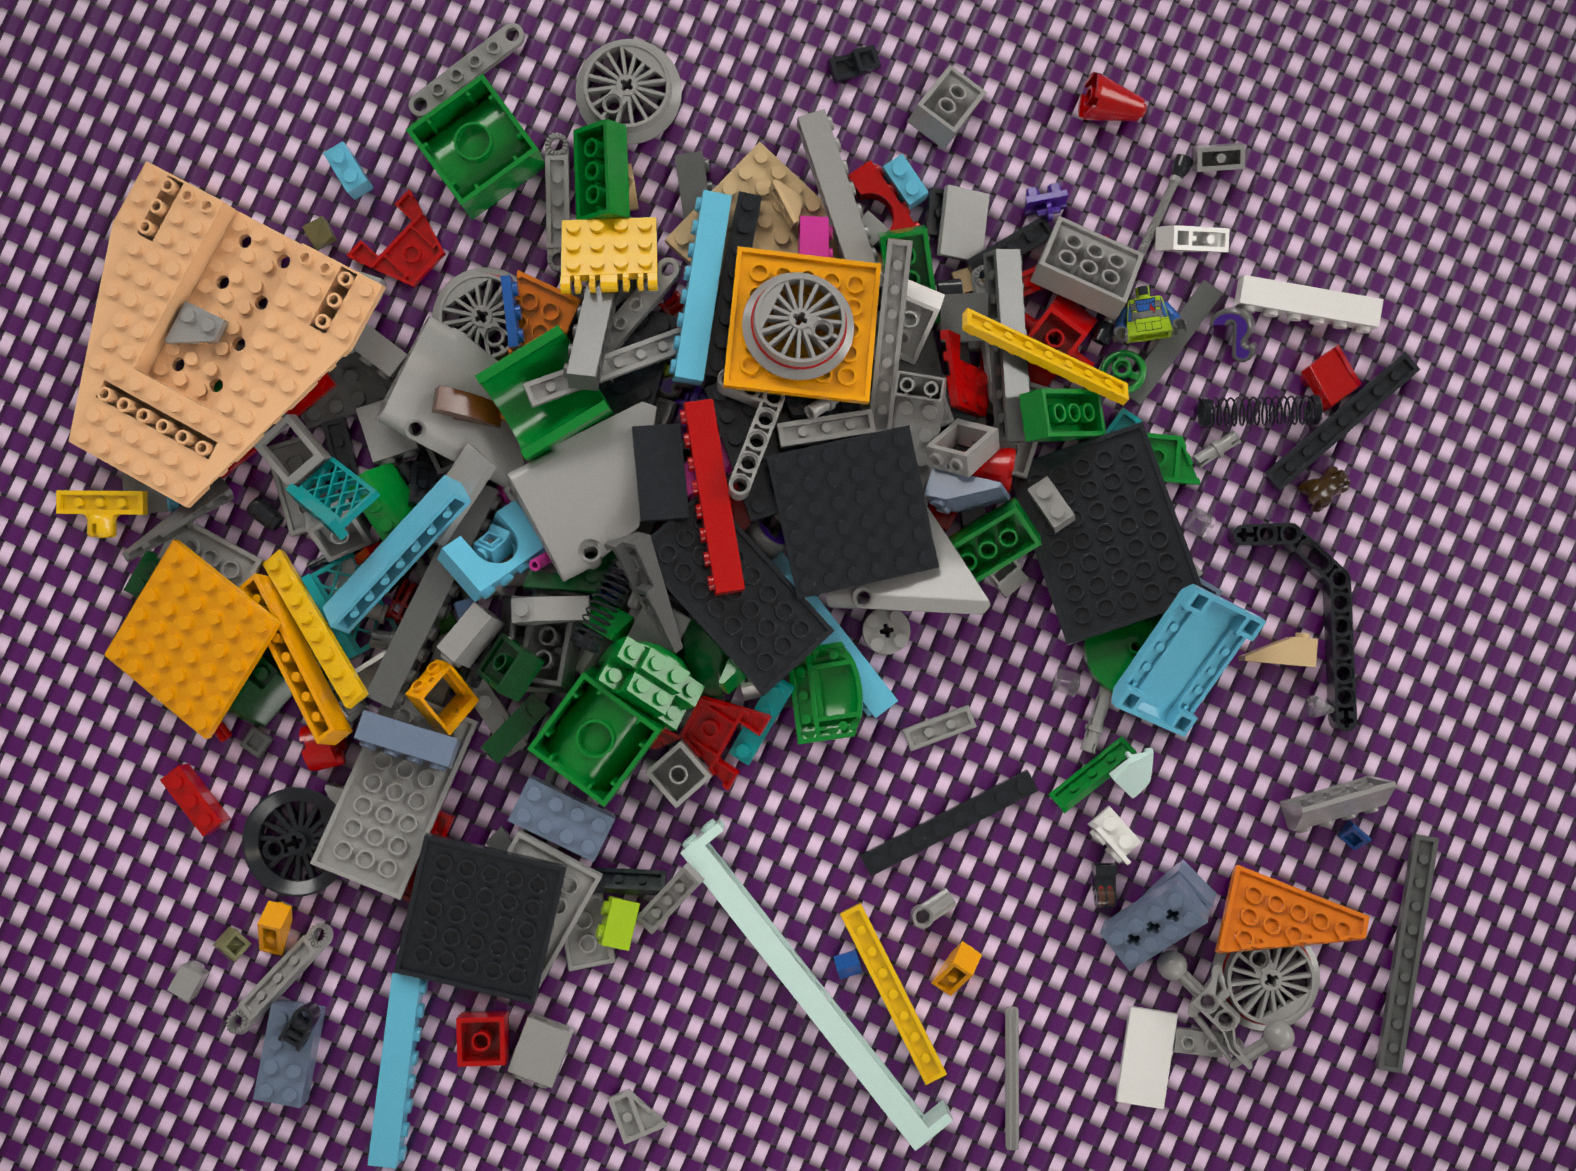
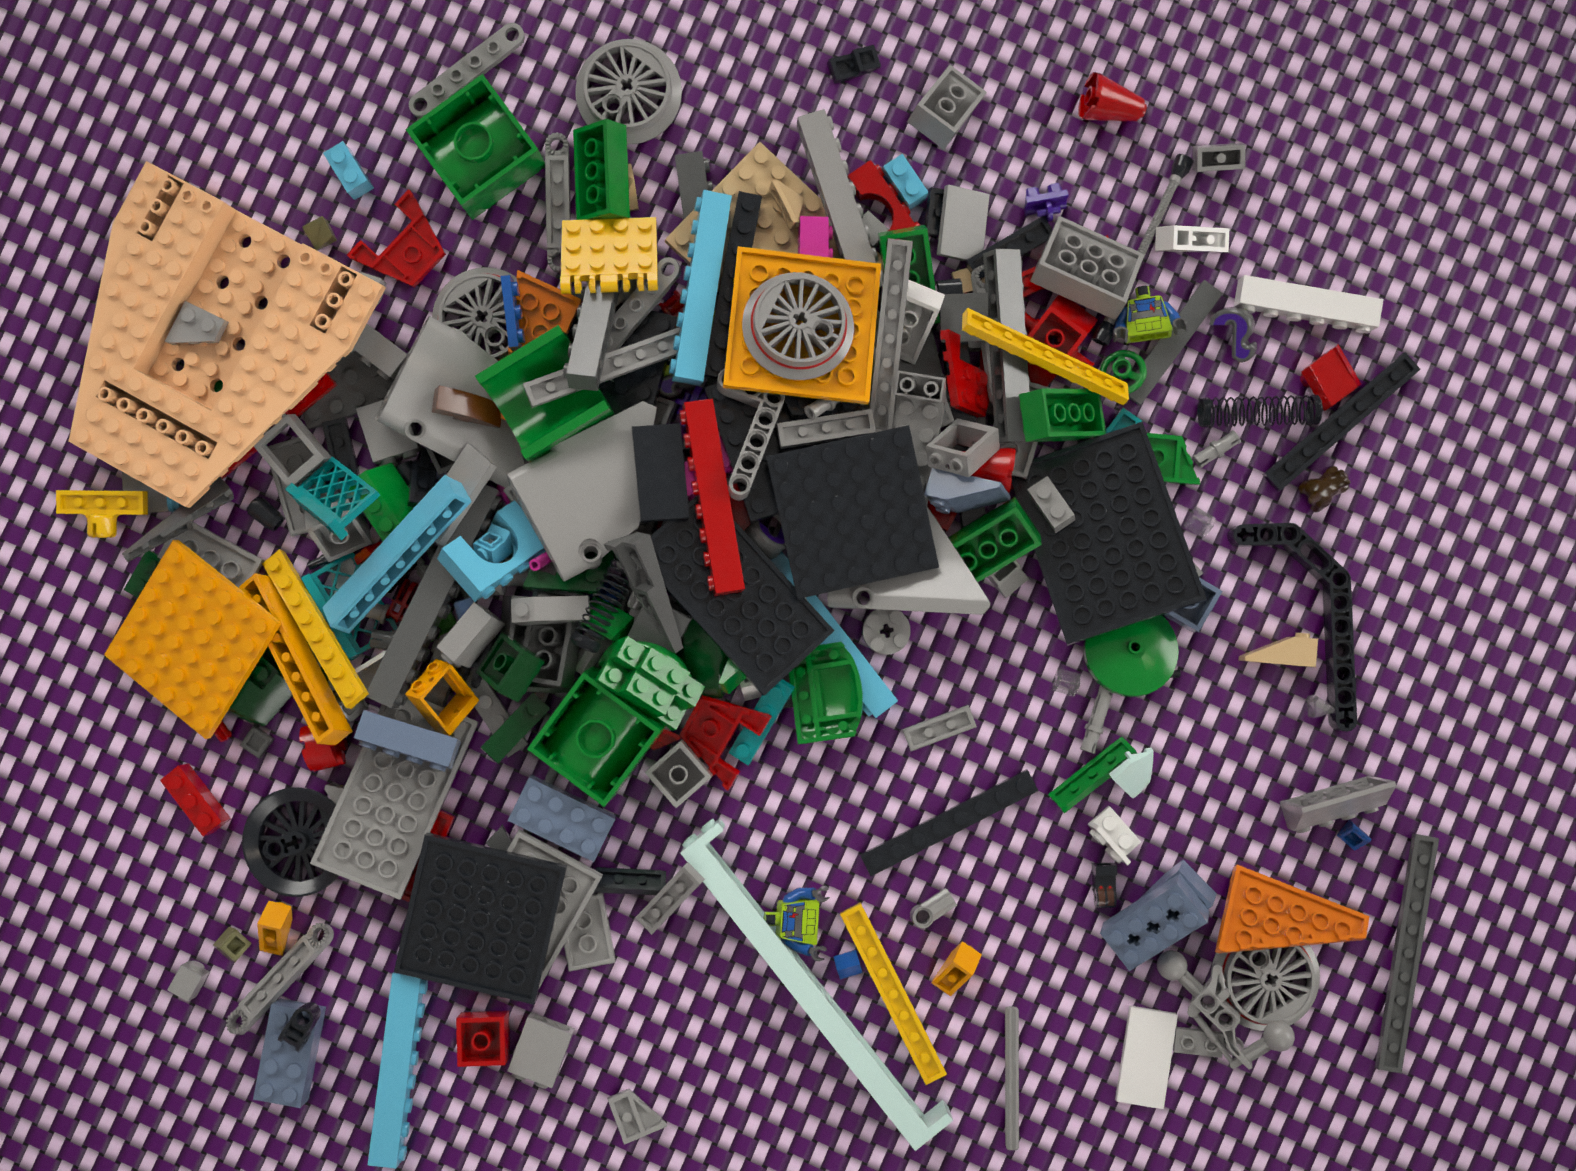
(617, 923): lime brick -> none
(798, 920): none -> torso
(1184, 658): medium azure slope -> none

